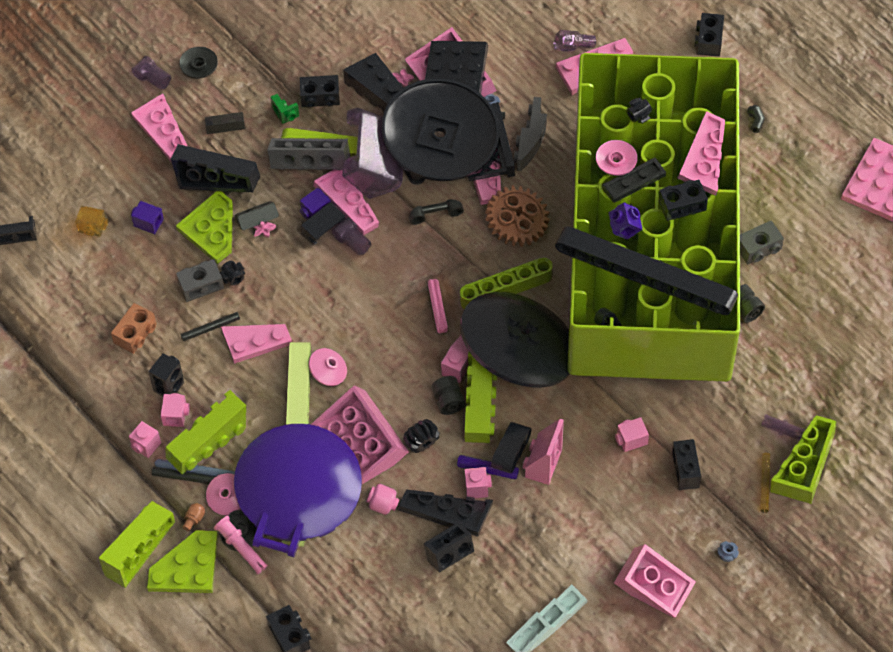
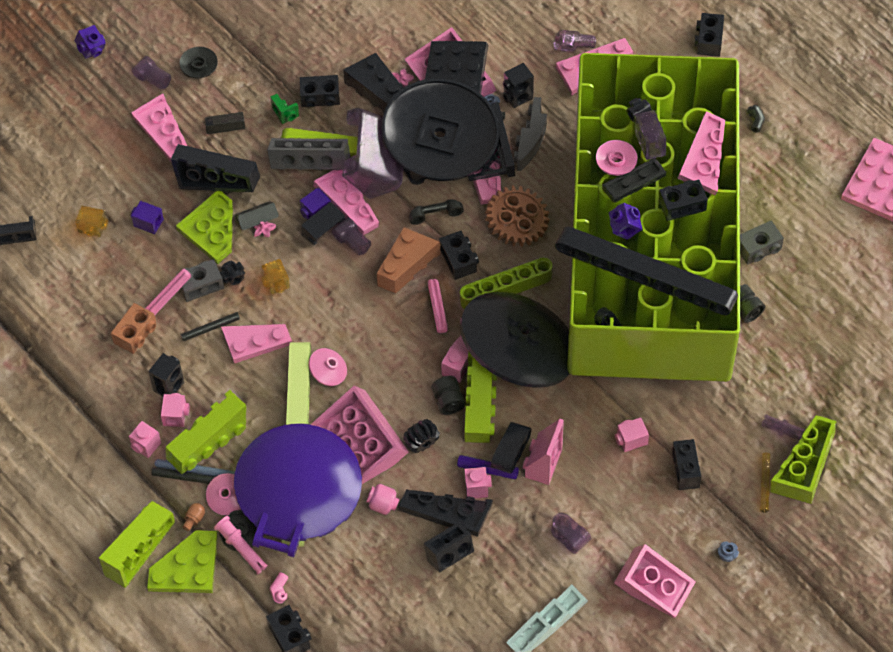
(90, 42): none -> dark purple brick
(169, 291): none -> bright pink axle
(275, 277): none -> clear yellow brick
(276, 589): none -> bright pink arm
(405, 259): none -> nougat wedge
(454, 256): none -> black brick
(518, 85): none -> black brick
(569, 533): none -> clear purple piece
(650, 134): none -> brick

